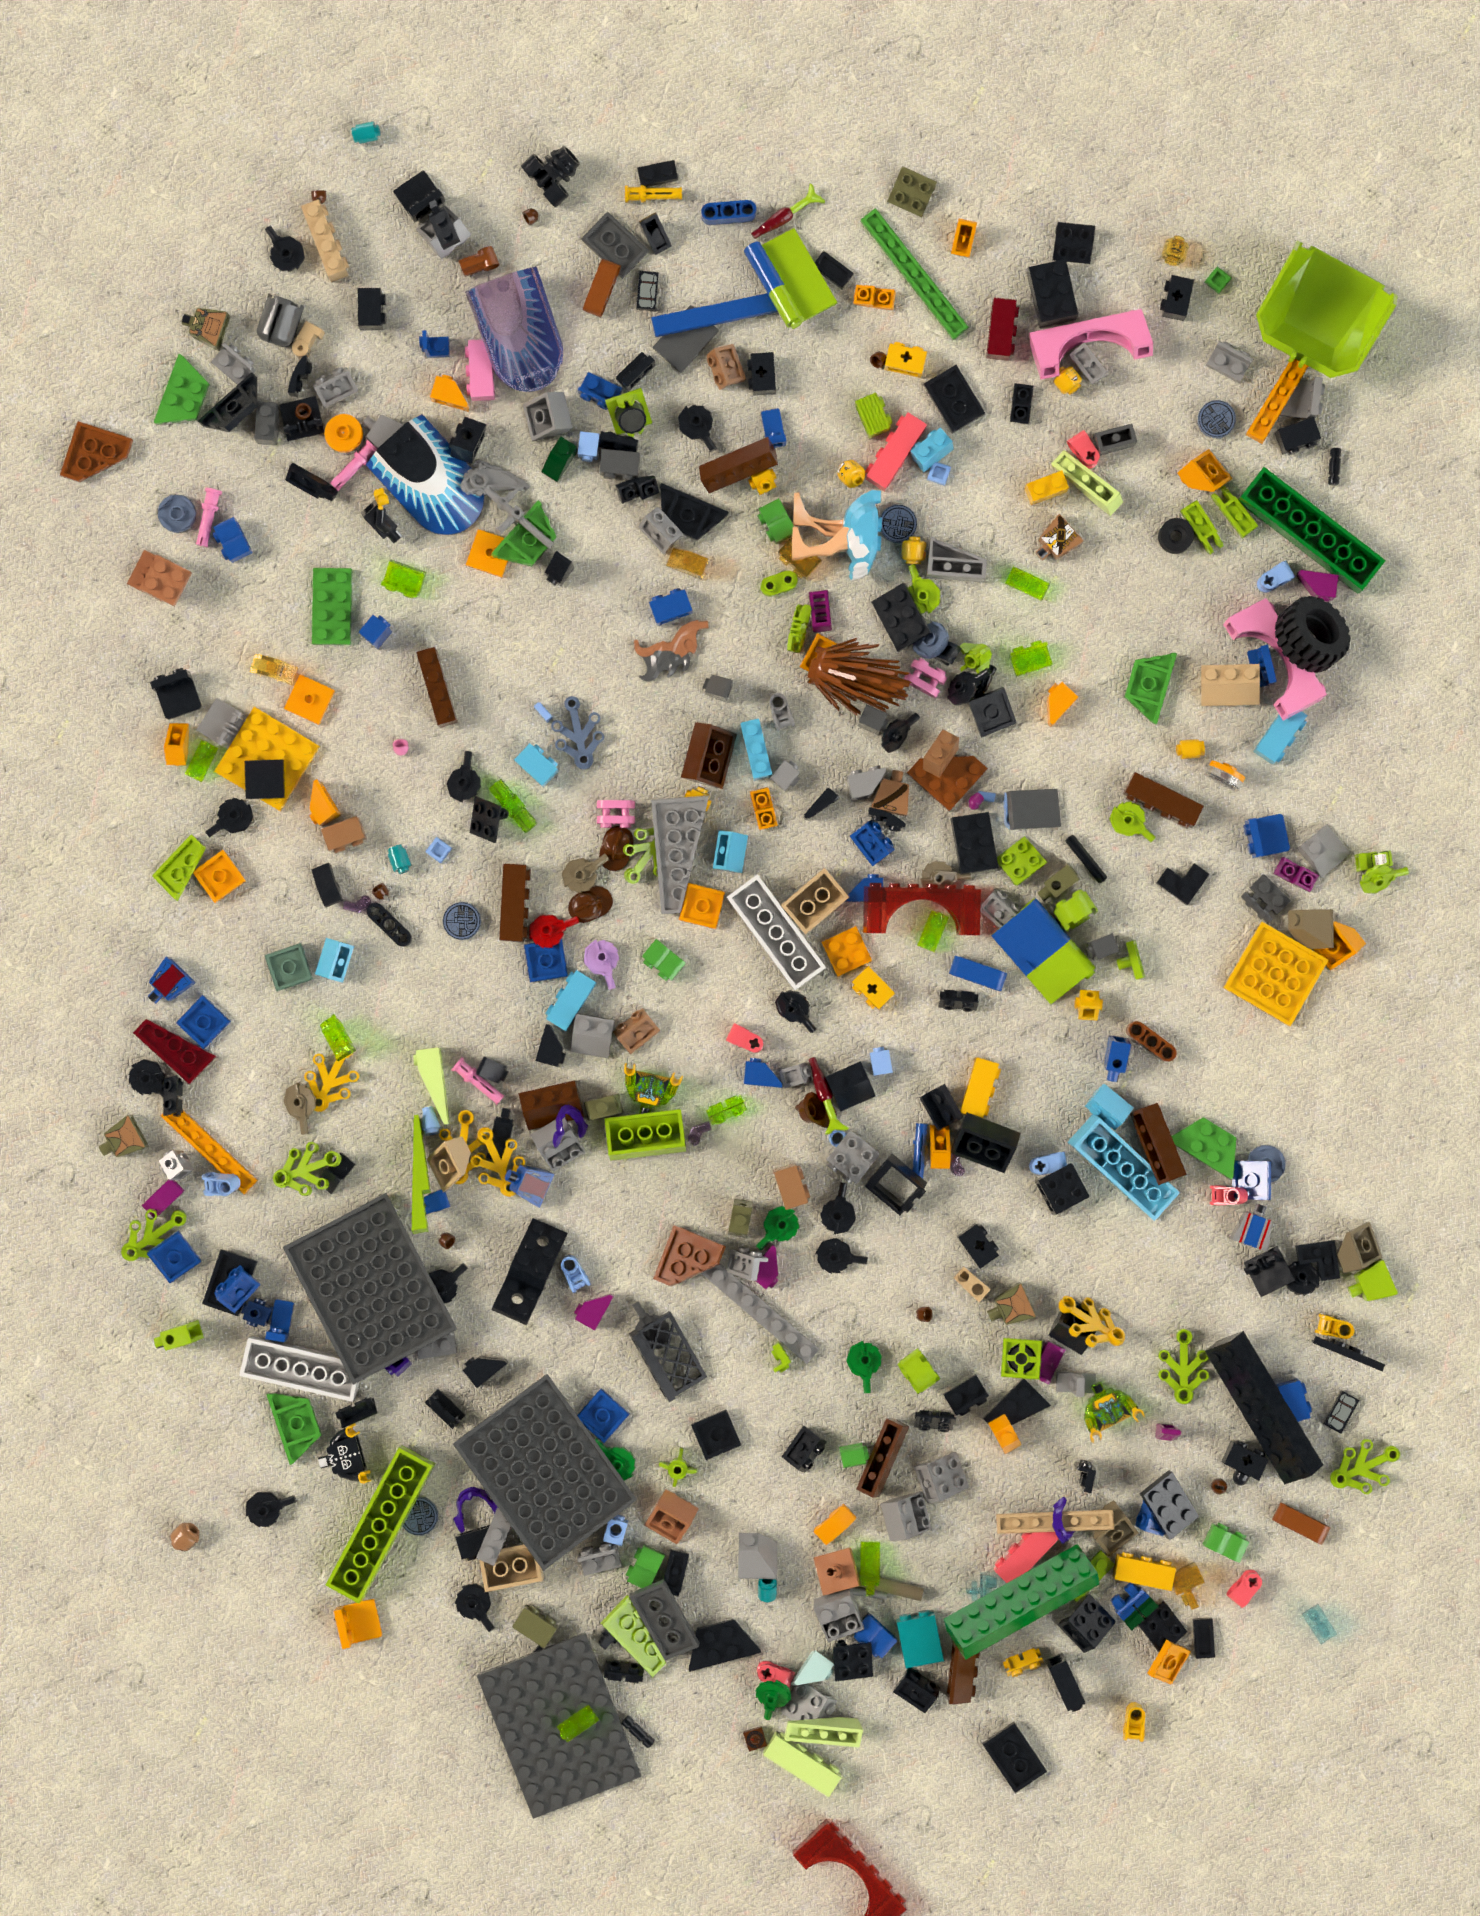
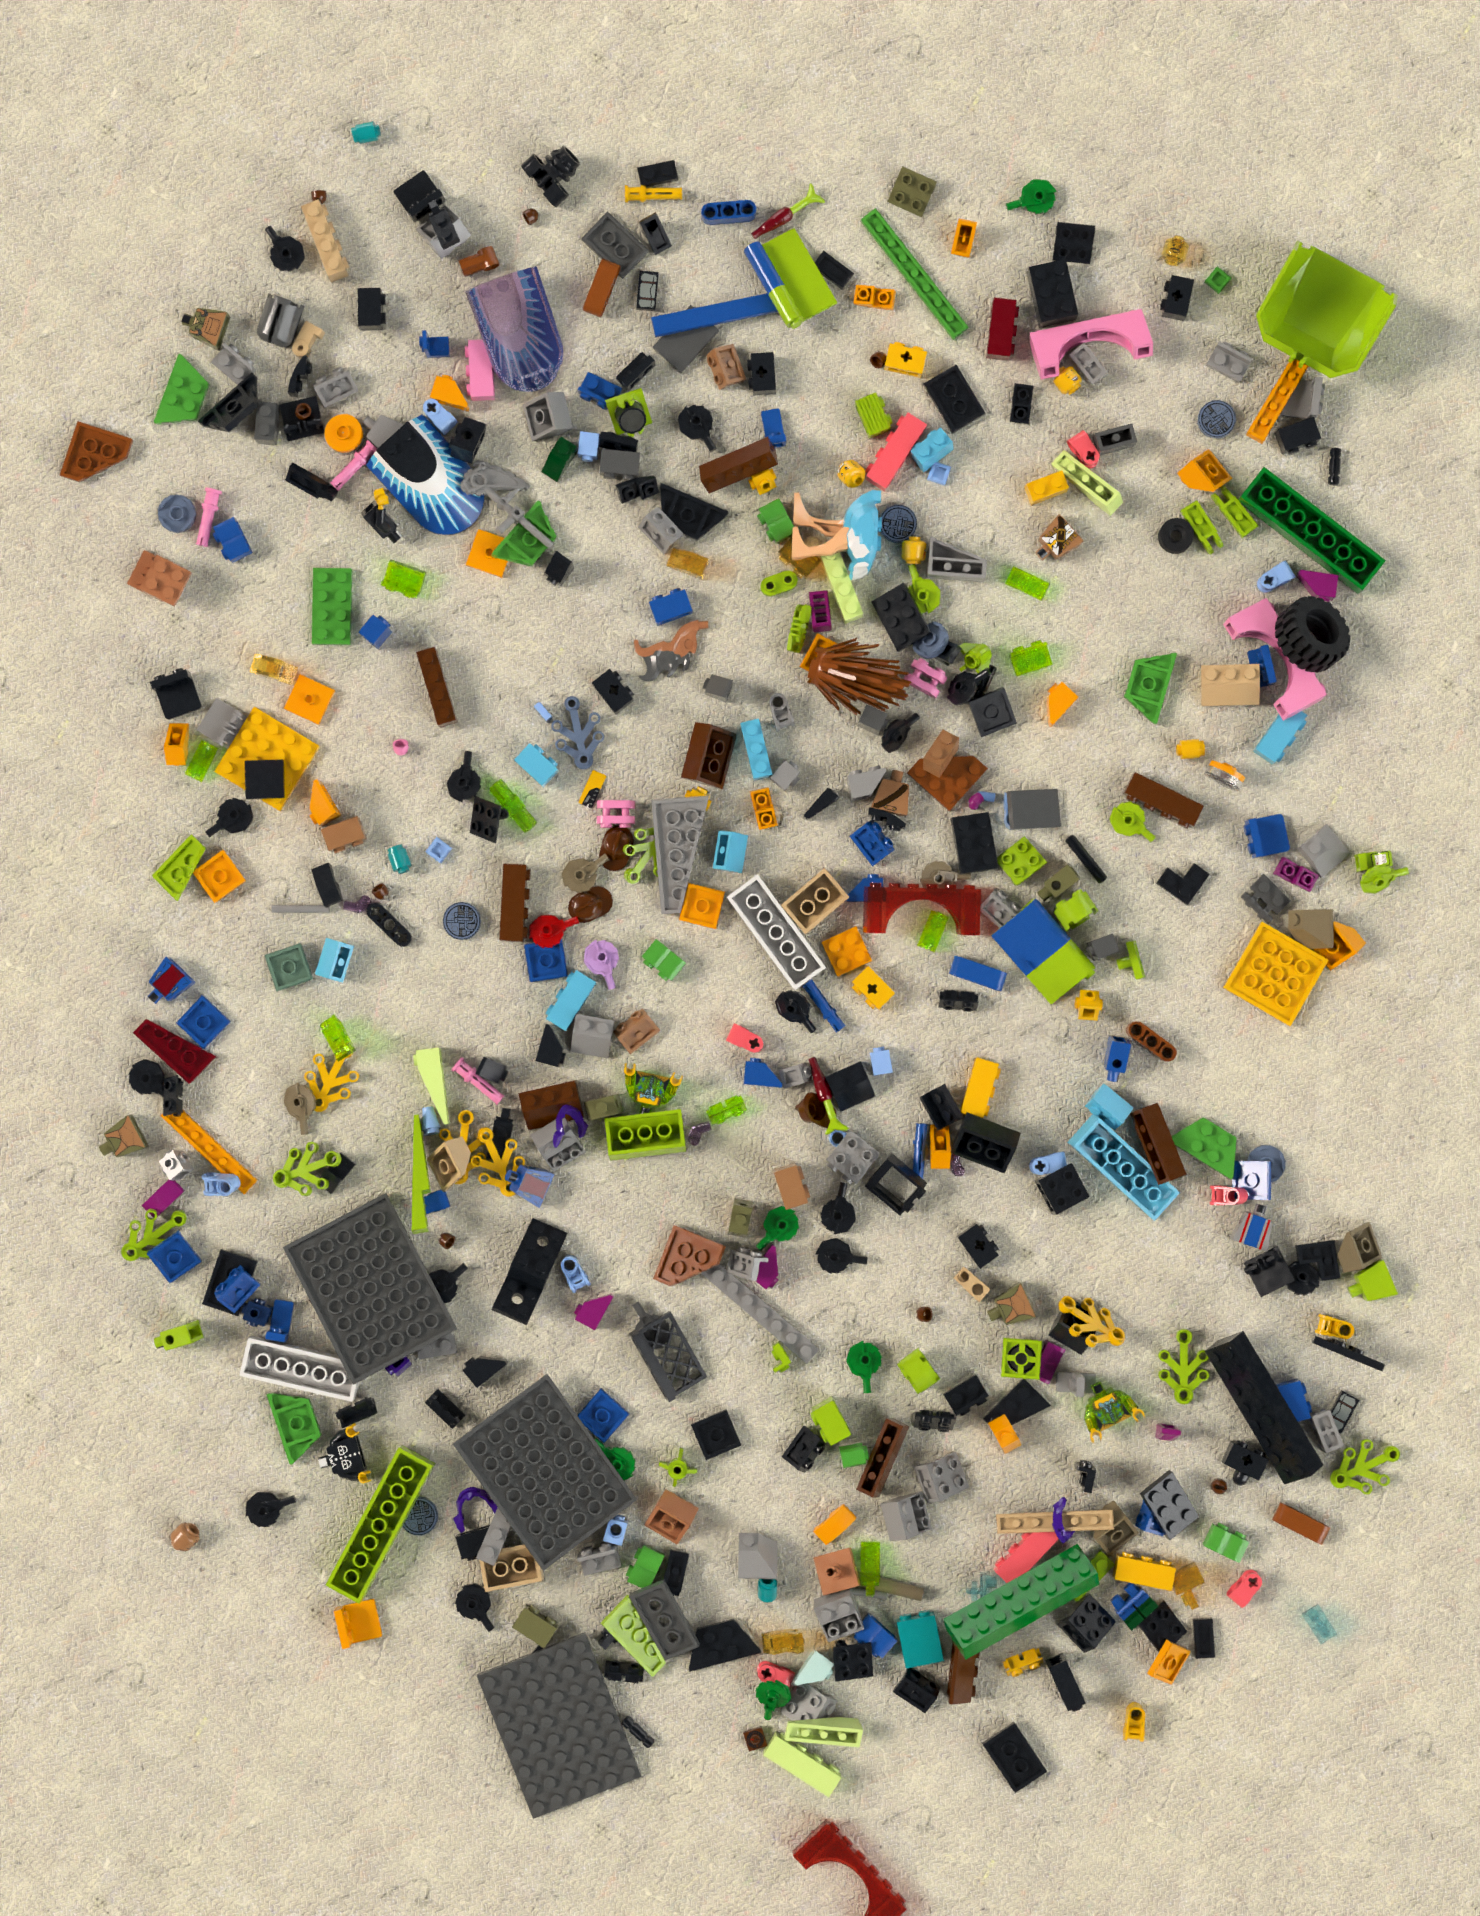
(300, 909): none -> light grey bar
(442, 419): none -> light blue piece
(577, 1723): clear neon green hinge -> none
(592, 789): none -> yellow sticker
(603, 685): none -> black brick
(783, 1641): none -> clear yellow brick
(823, 1005): none -> blue pin
(831, 1421): none -> lime brick
(842, 587): none -> yellowish green brick
(1036, 196): none -> green piece
(1326, 1431): none -> light grey hinge

